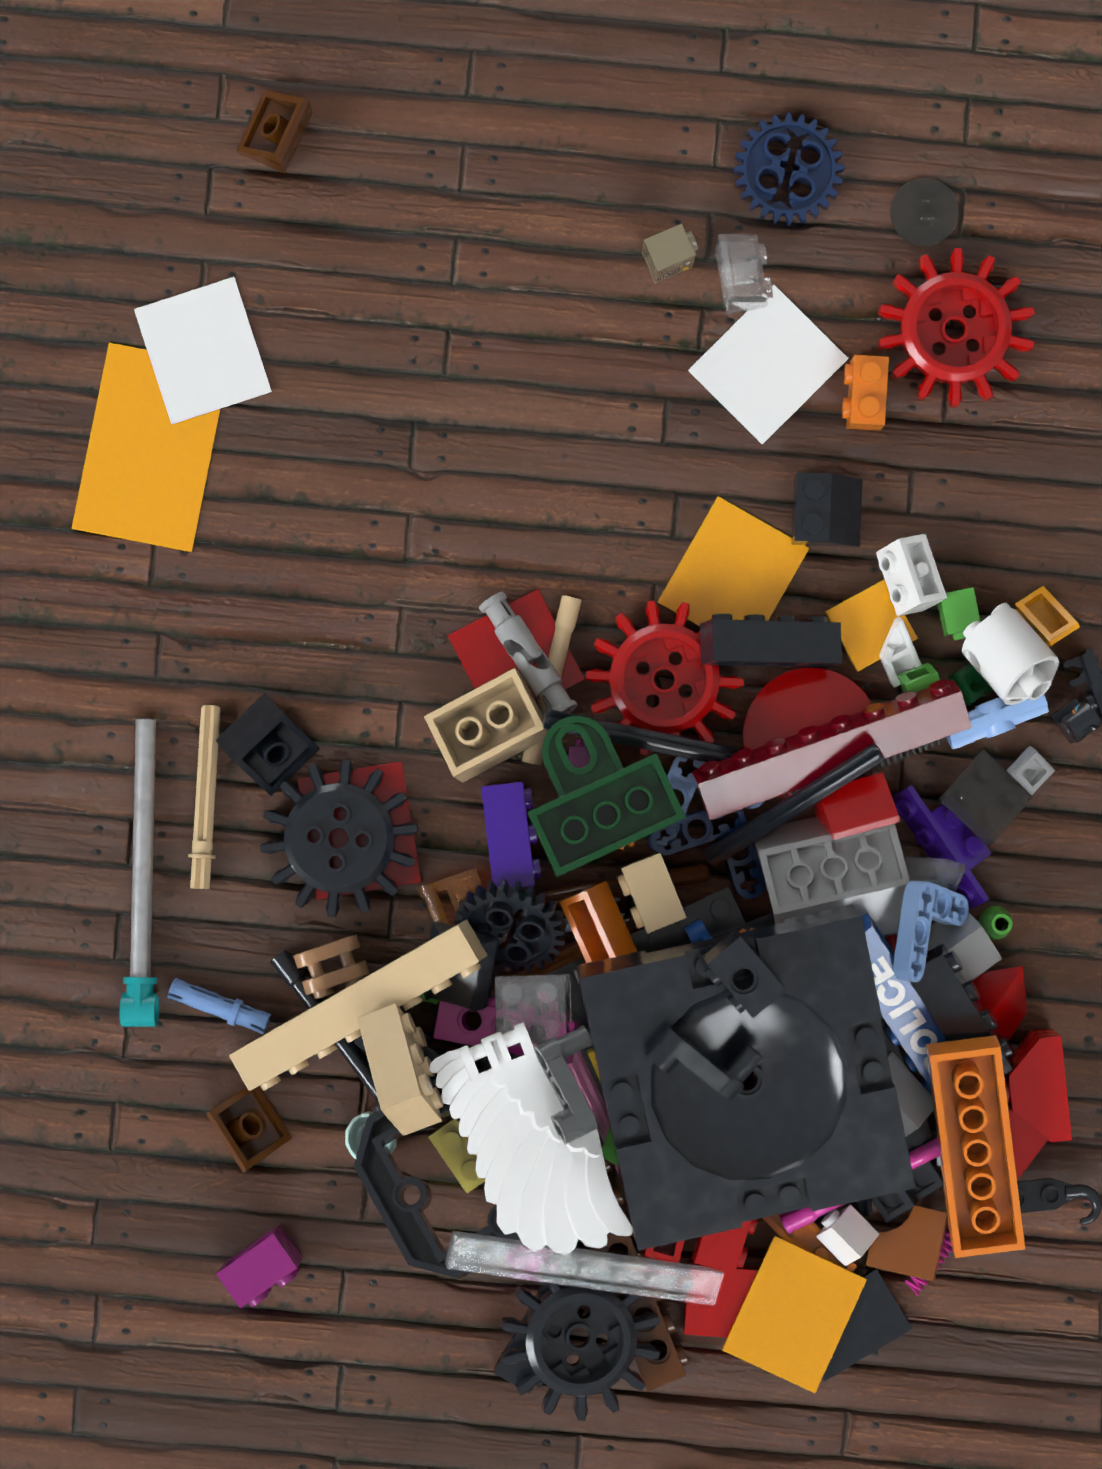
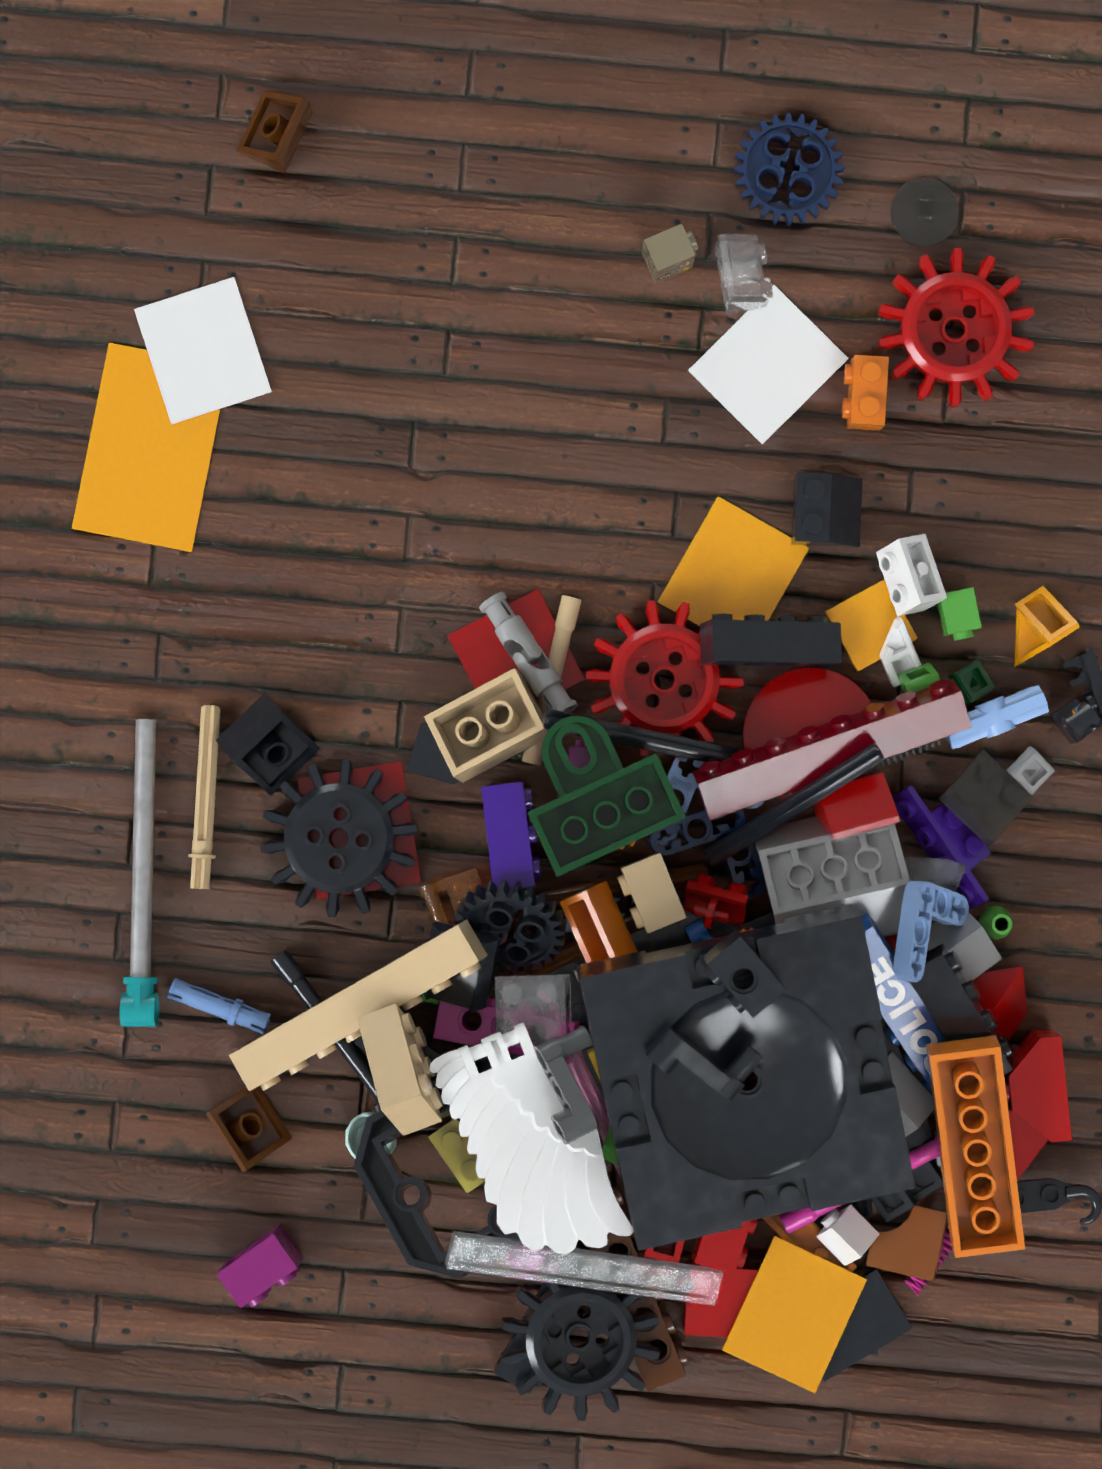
(321, 983): medium nougat brick -> none
(428, 759): none -> black slope
(716, 903): none -> red hips
(1010, 655): white cylinder -> none

